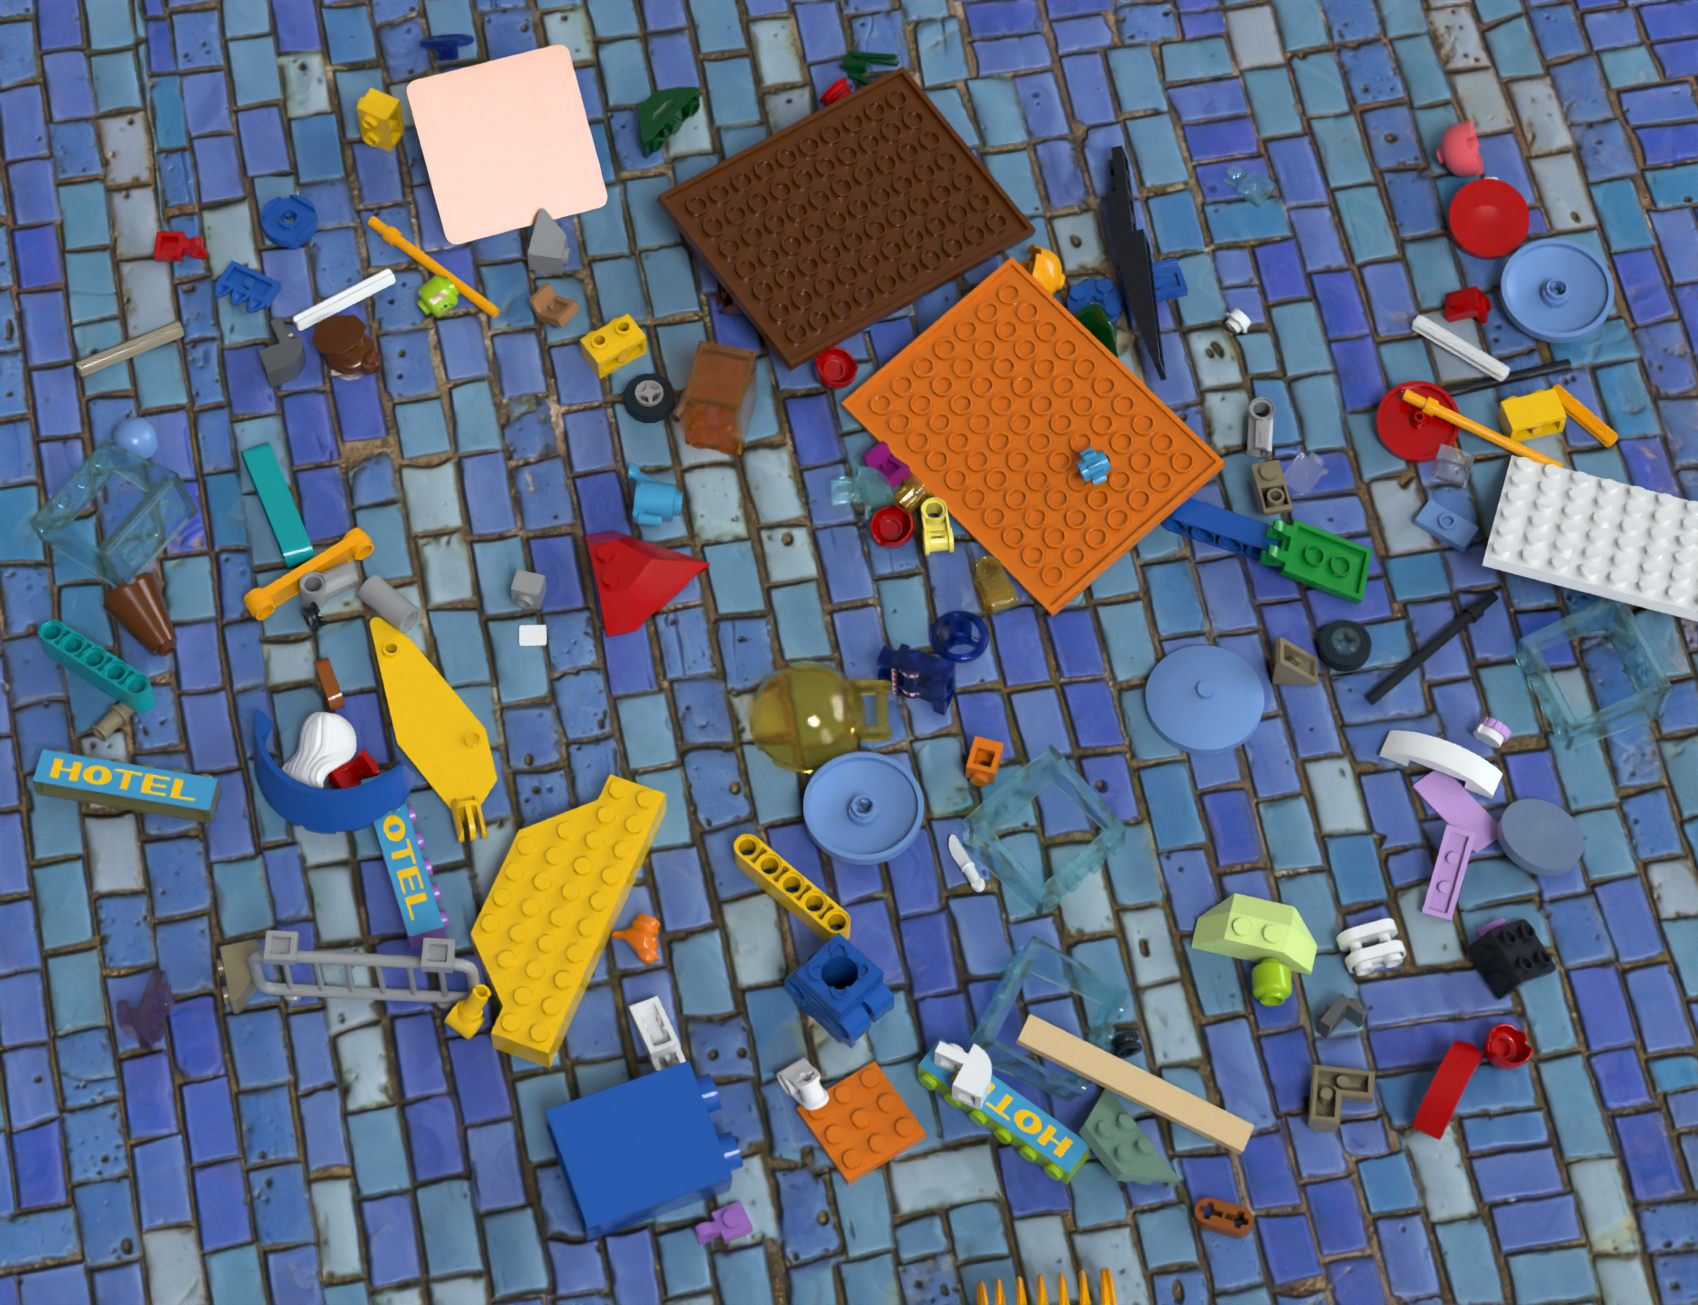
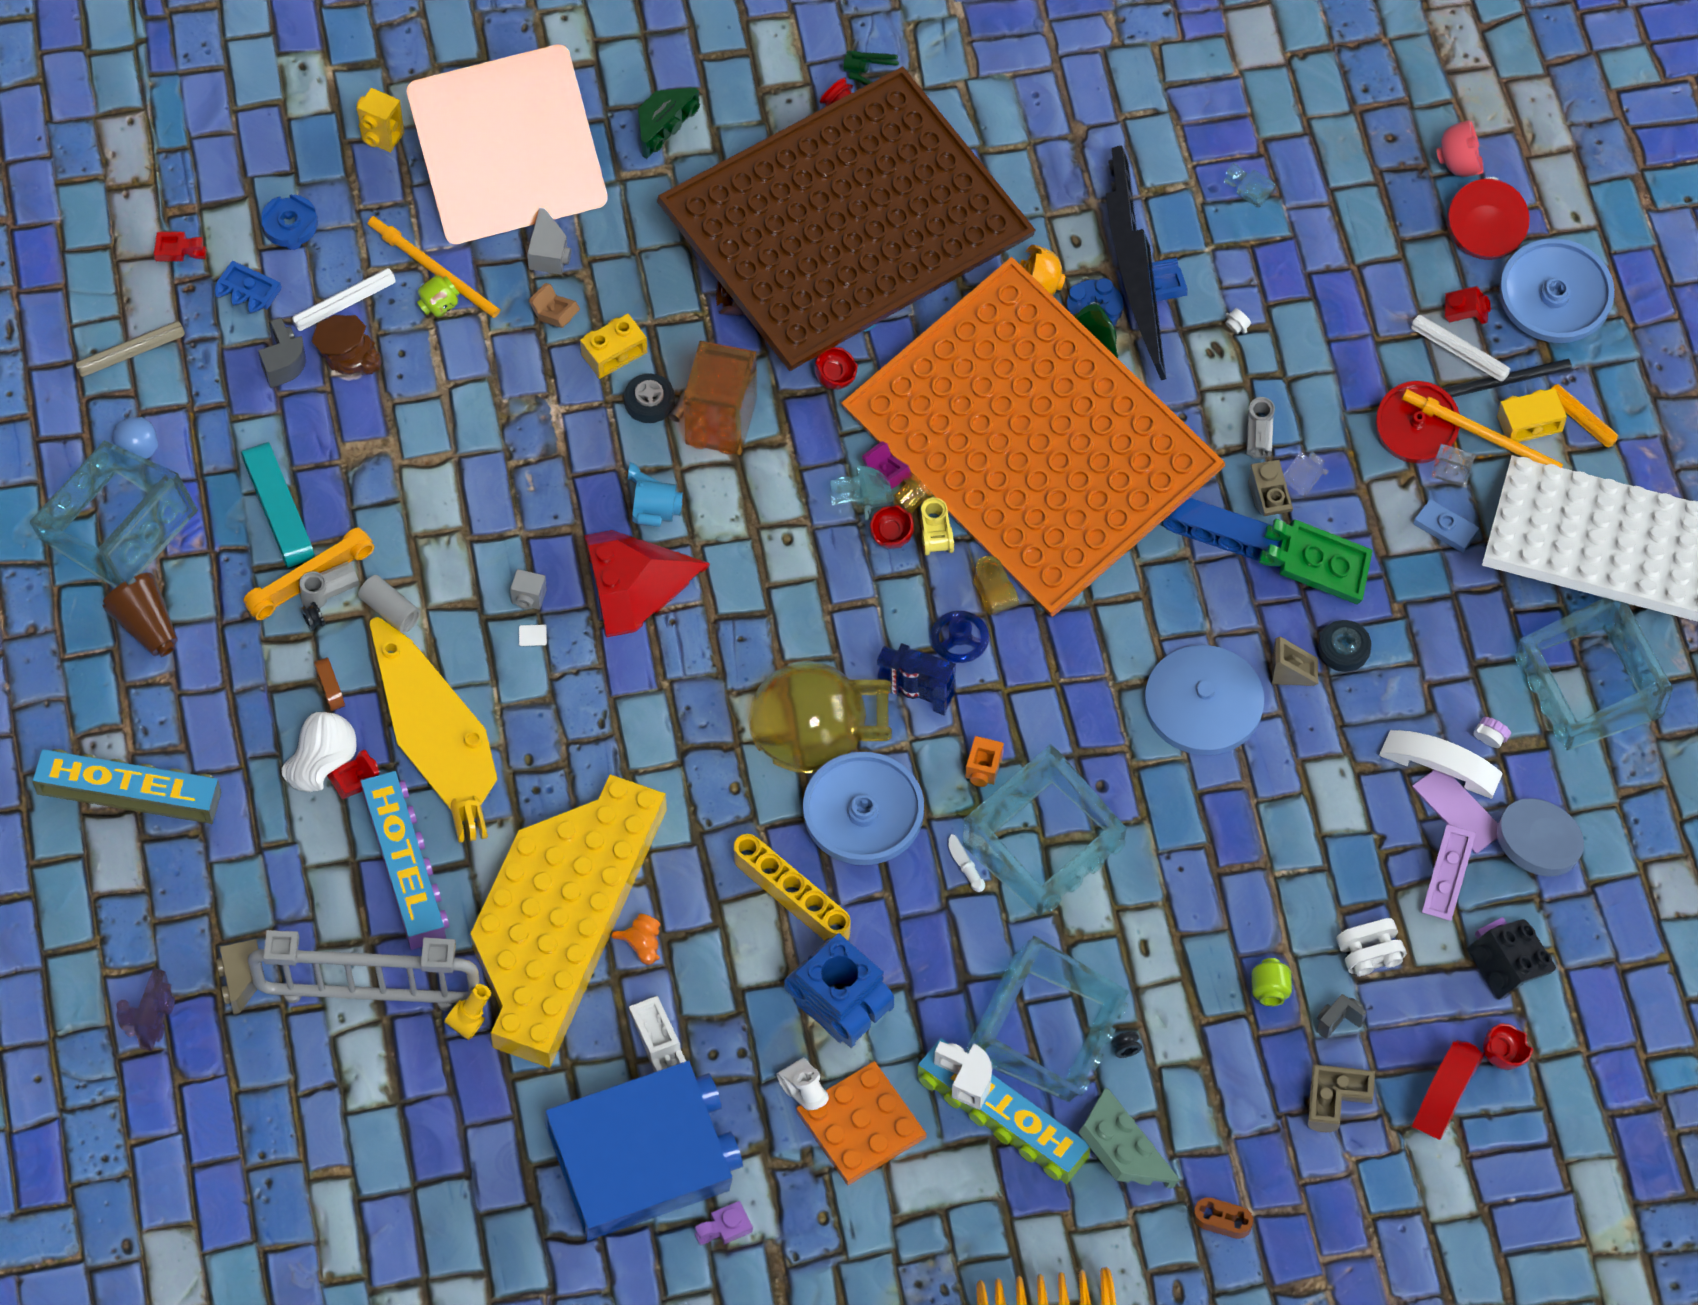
(97, 666): teal beam -> none
(117, 715): dark tan pin -> none
(326, 809): blue windscreen -> none
(447, 45): clear blue piece -> none
(1093, 466): dark azure gear -> none
(1135, 1084): tan tile -> none
(1256, 931): yellowish green wedge -> none
(1471, 614): black bar -> none

